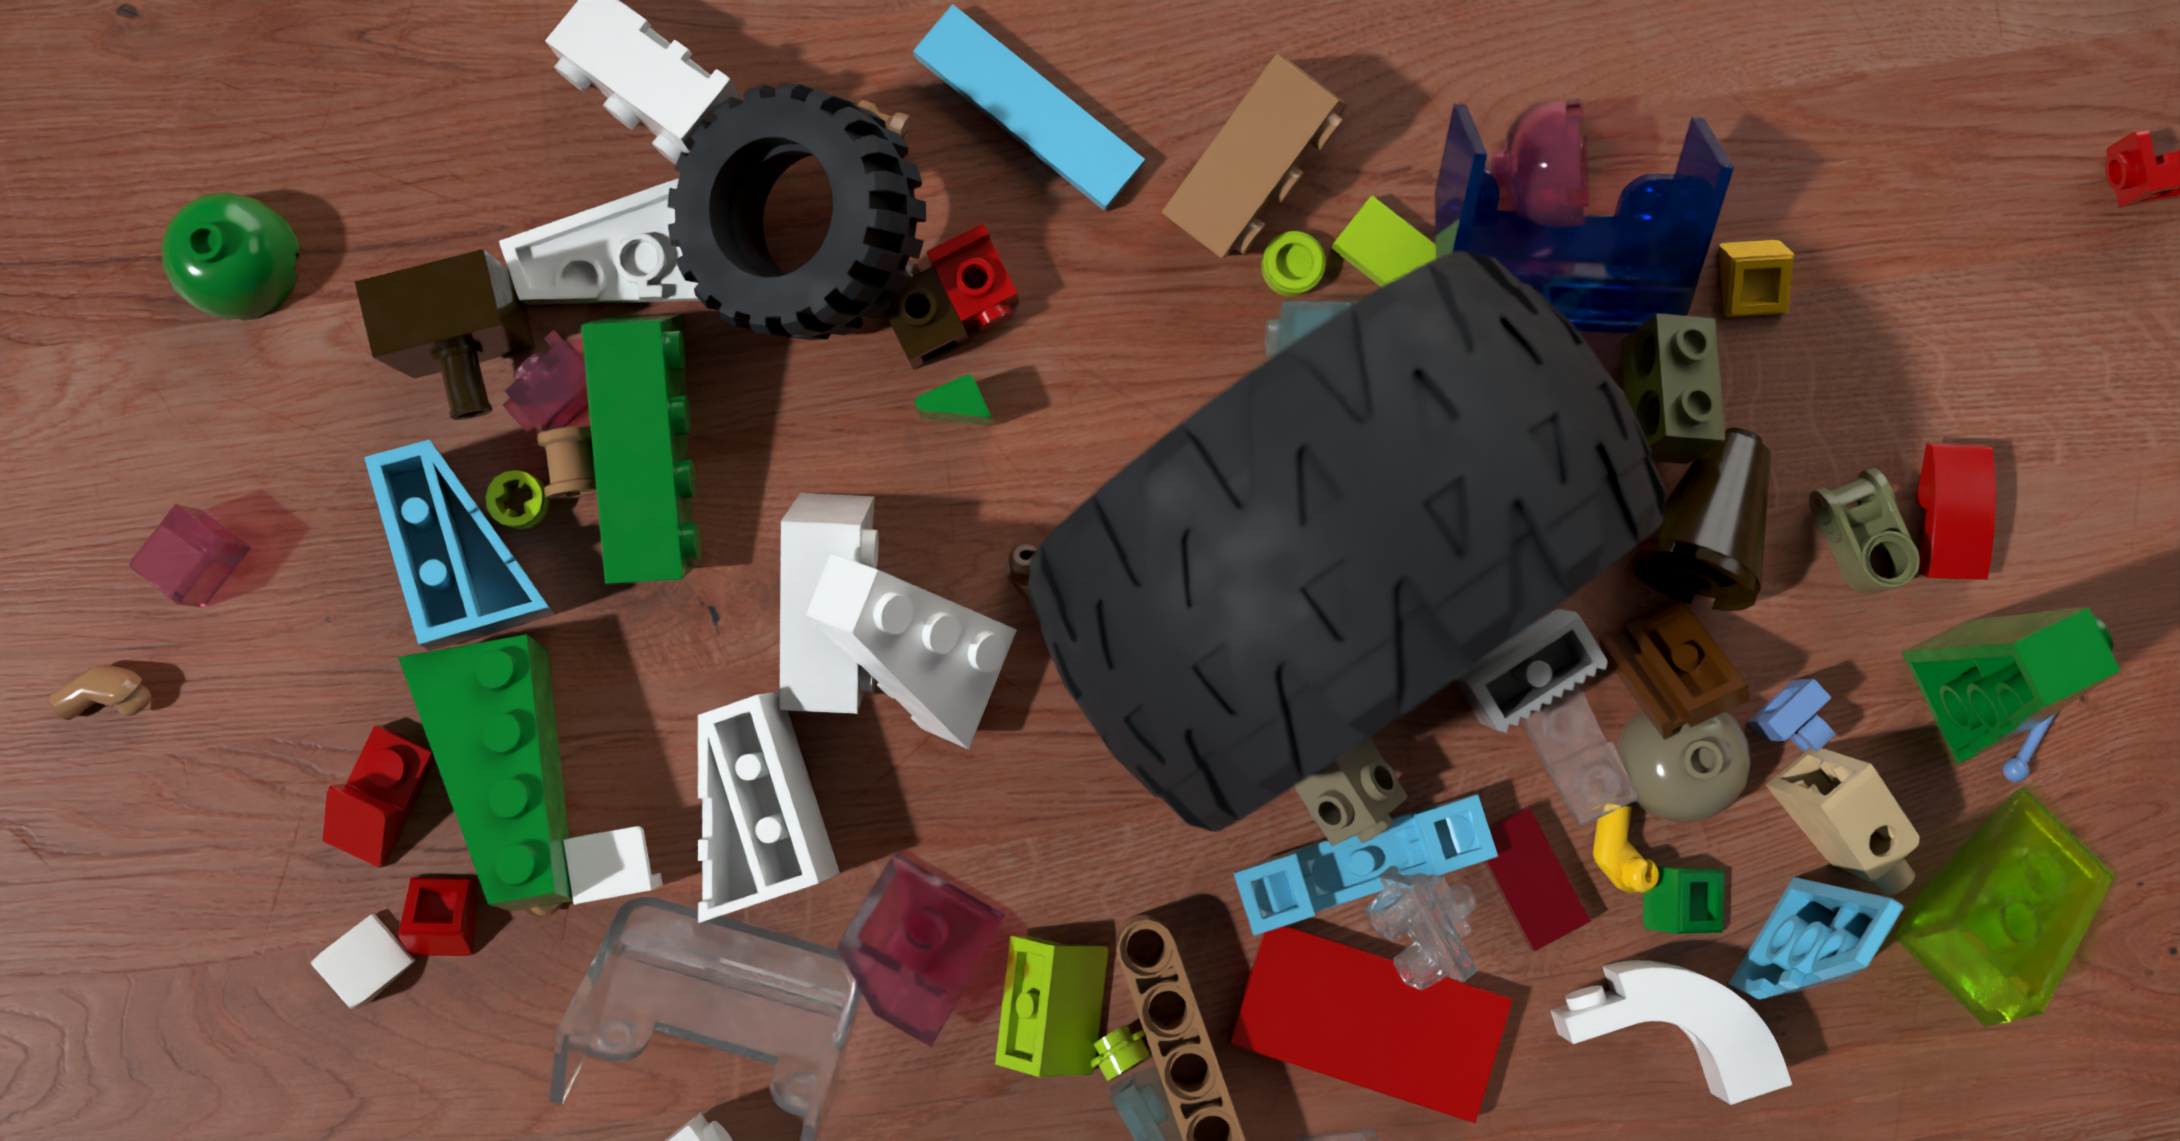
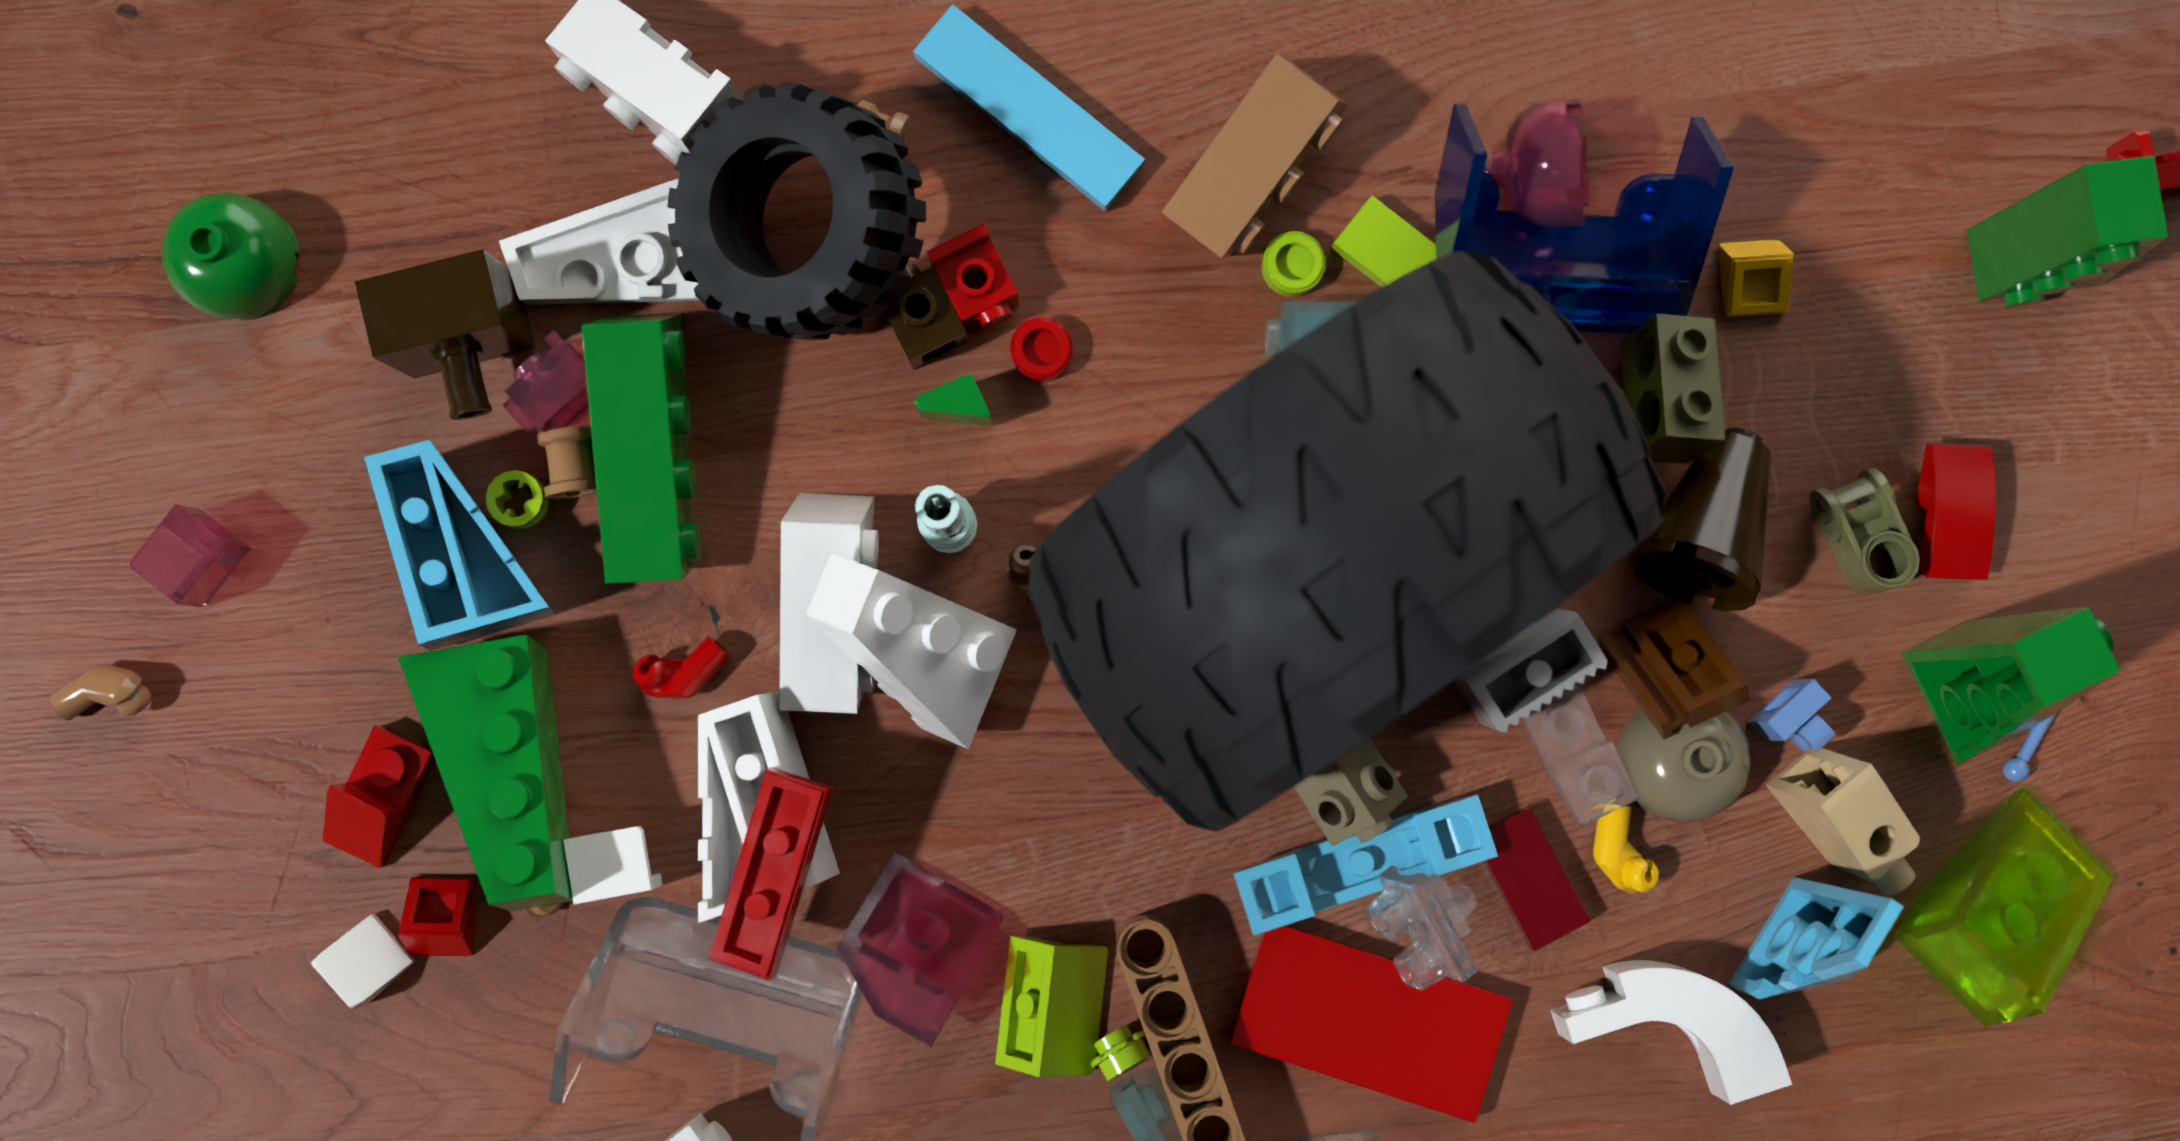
(680, 677): none -> red arm
(770, 873): none -> red tile
(959, 521): none -> light aqua pin
(1041, 349): none -> red tile
(1685, 901): green slope -> none
(2069, 233): none -> green wedge

